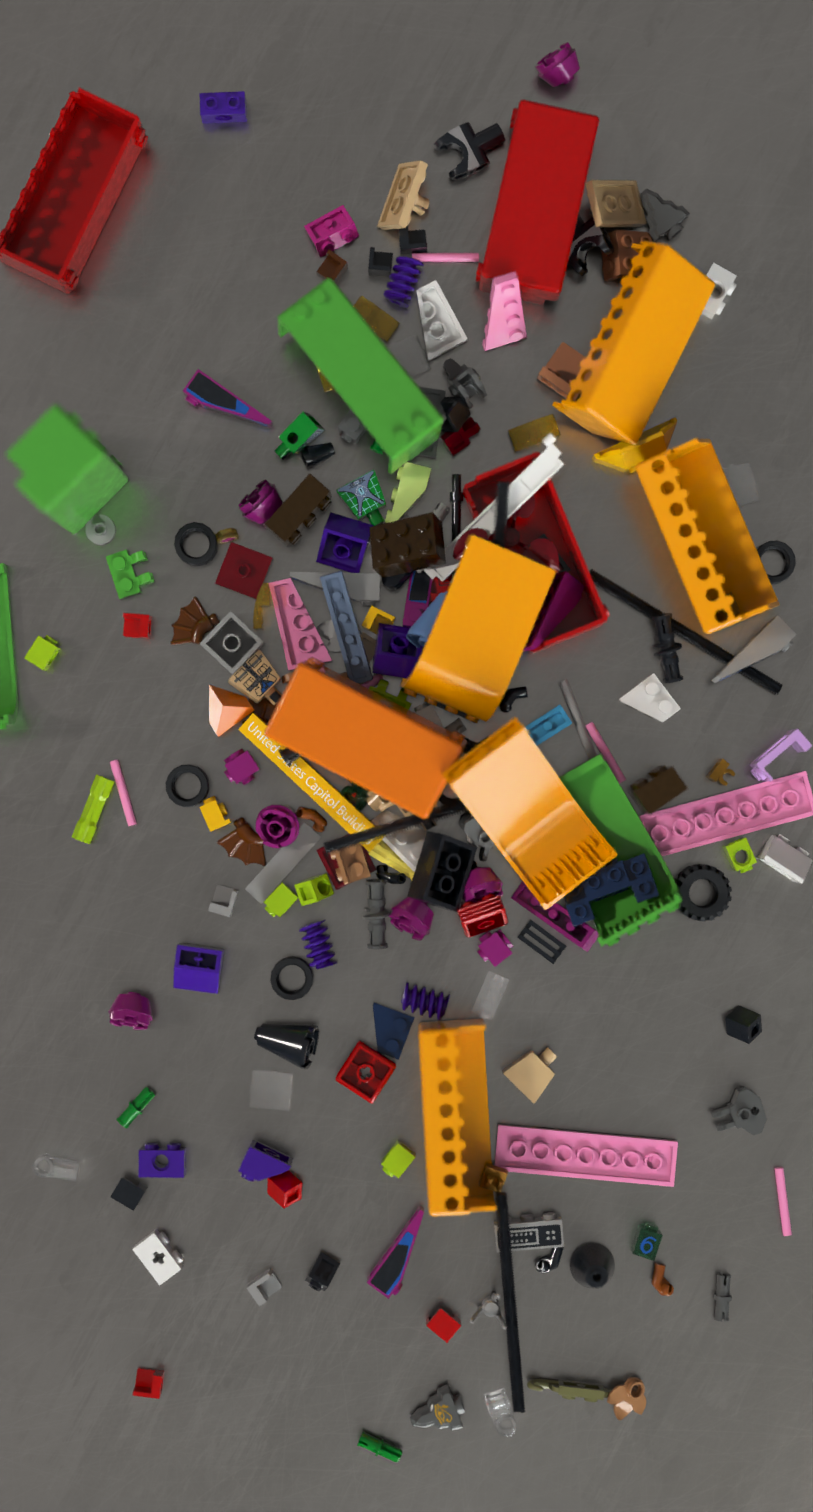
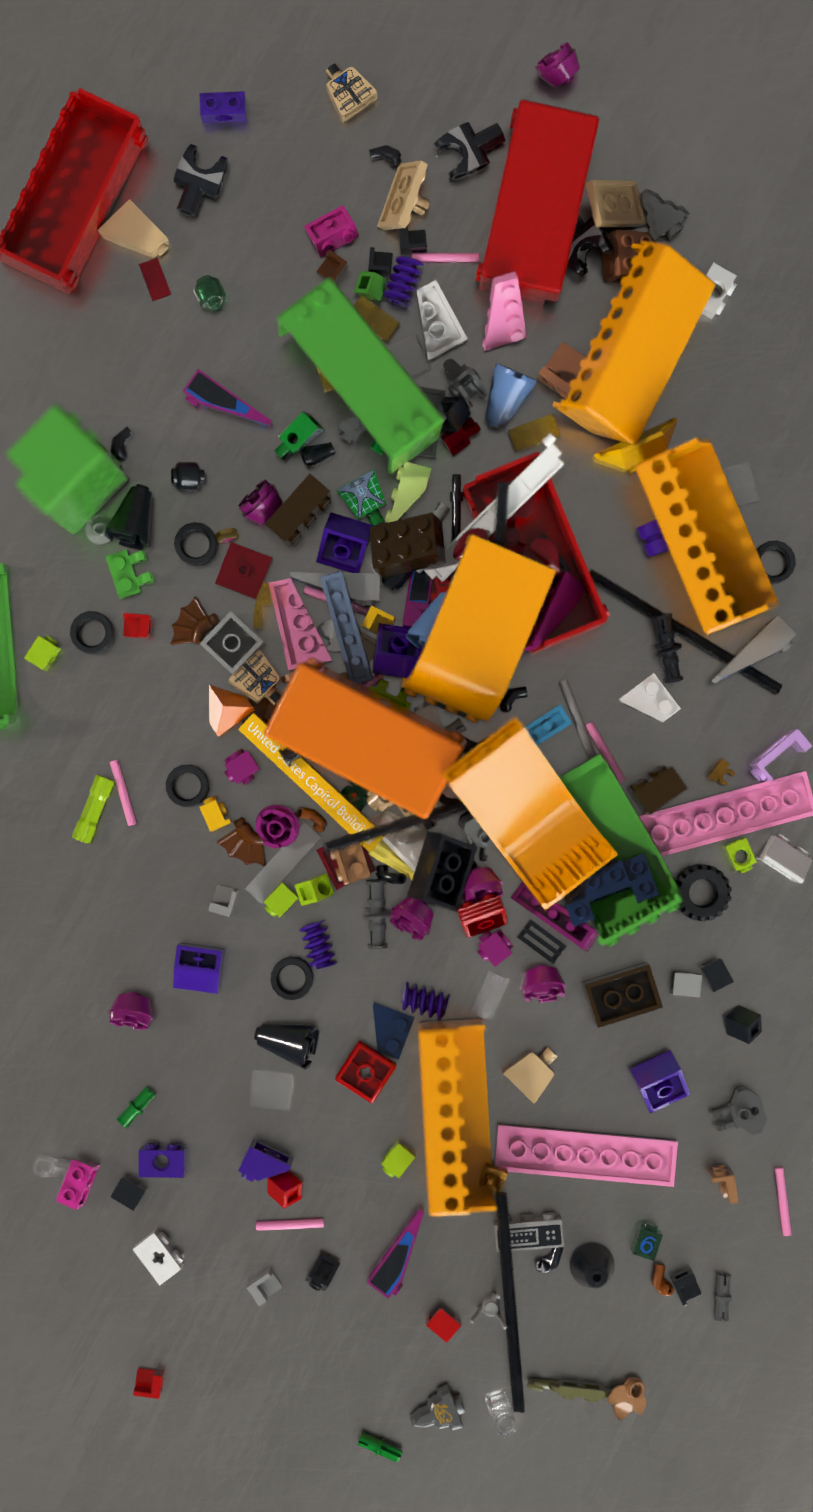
(77, 1183): none -> dark pink bracket
(92, 615): none -> black tyre
(118, 441): none -> black arm
(132, 519): none -> black cone
(134, 231): none -> tan slope
(154, 279): none -> dark red sticker
(187, 476): none -> black head
(198, 180): none -> black connector
(209, 292): none -> clear green head
(290, 1224): none -> bright pink bar
(319, 594): none -> bright pink bar
(349, 91): none -> tan torso
(370, 285): none -> bright green plate
(387, 152): none -> black arm
(506, 394): none -> medium blue cone
(543, 984): none -> magenta cone
(622, 995): none -> dark brown brick
(655, 540): none -> dark purple wheel
(660, 1081): none -> dark purple slope
(686, 1286): none -> black panel
(687, 984): none -> light grey panel
(716, 975): none -> black panel
(726, 1181): none -> medium nougat bracket

